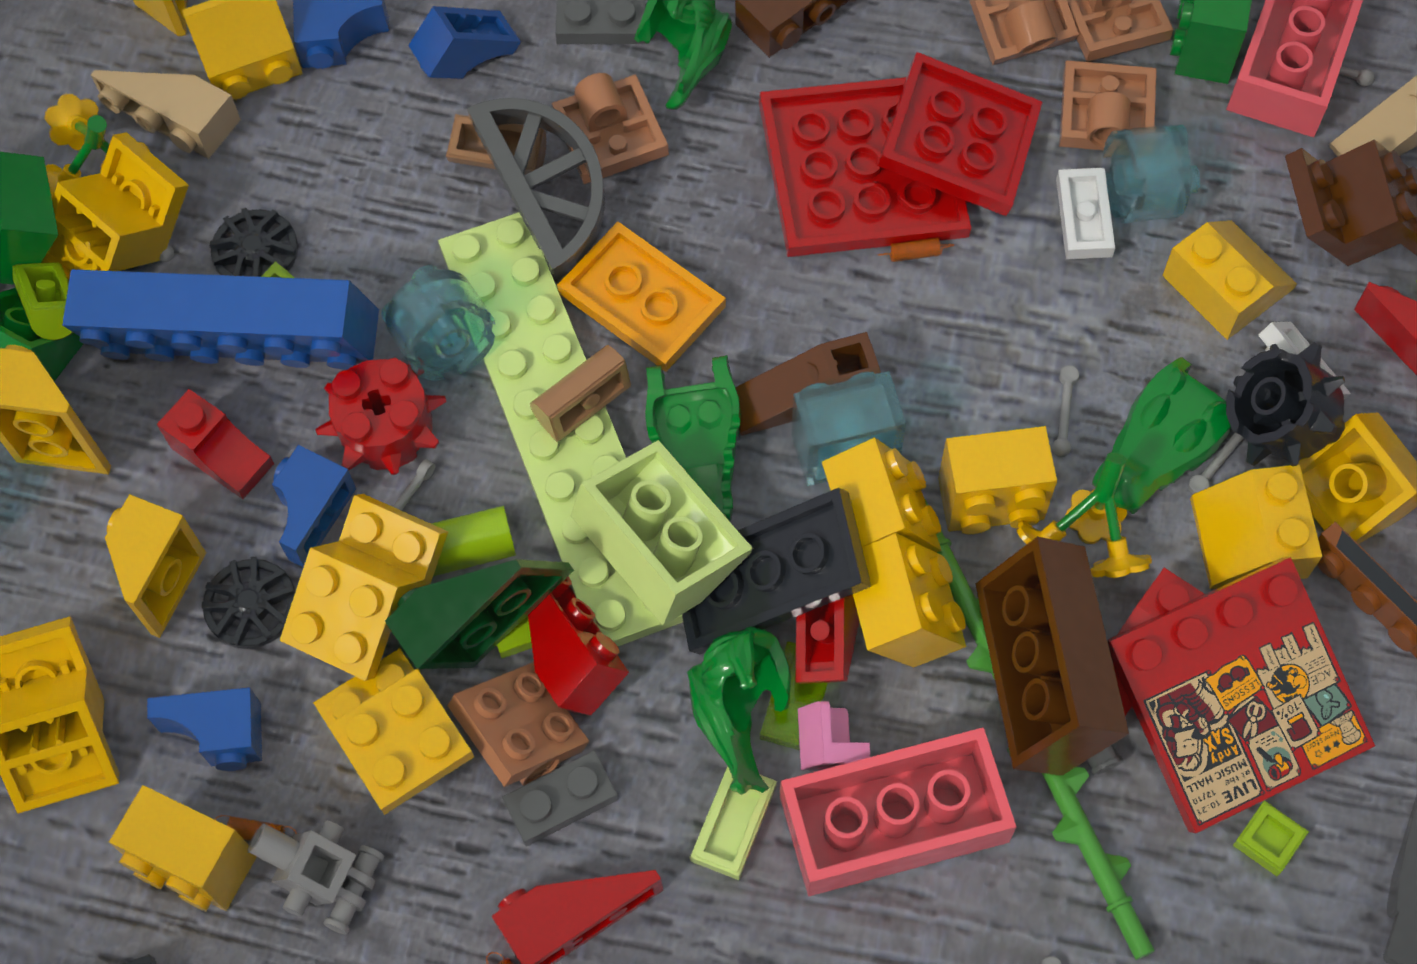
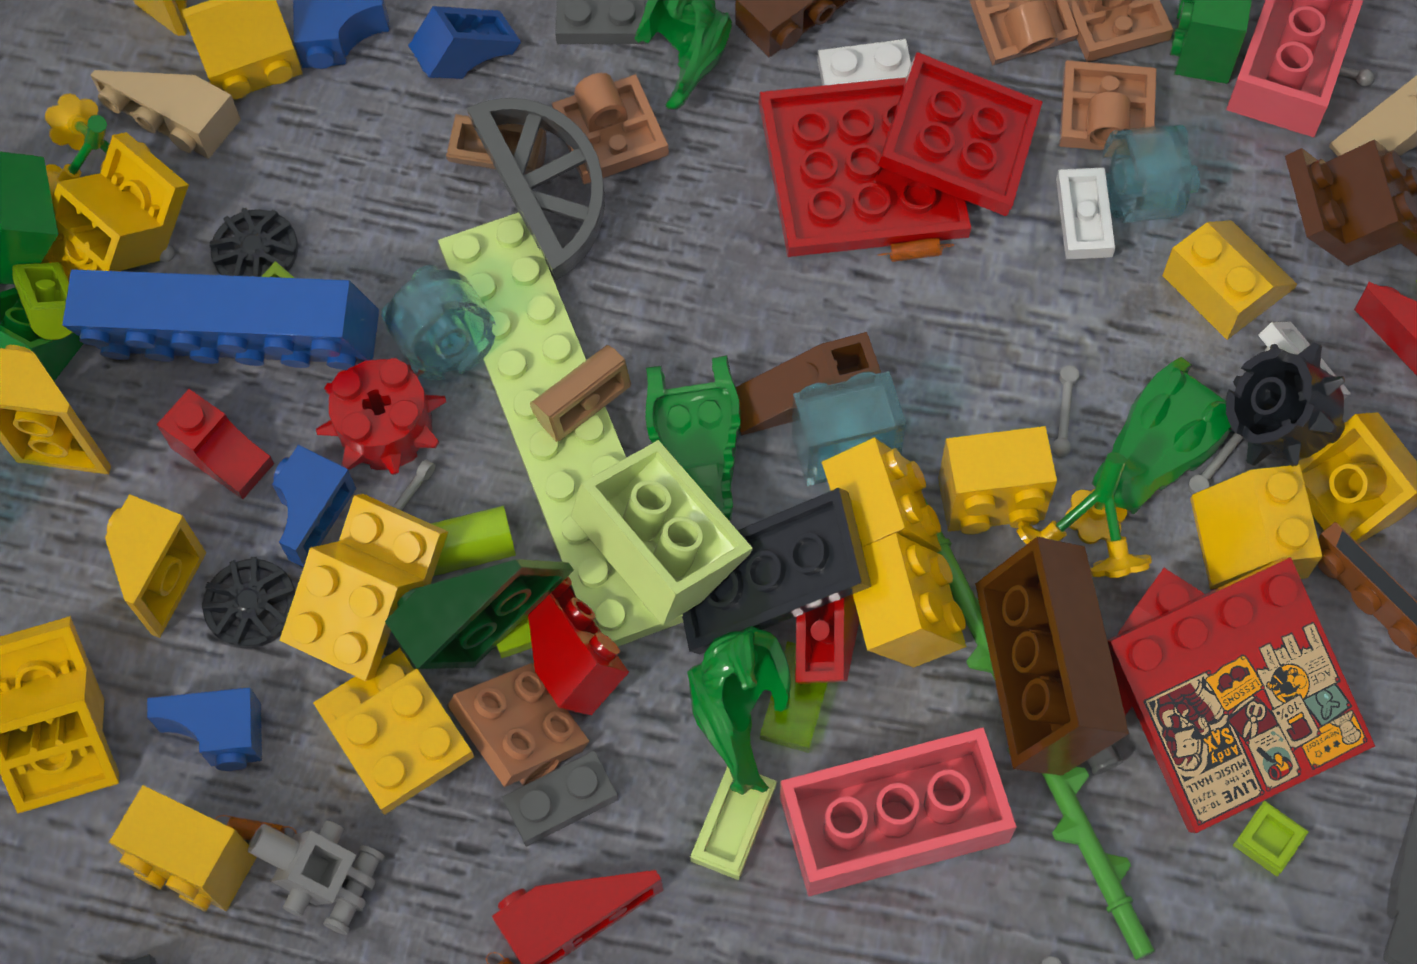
(641, 296): light orange plate -> none
(826, 737): bright pink panel -> none
(864, 62): none -> white plate

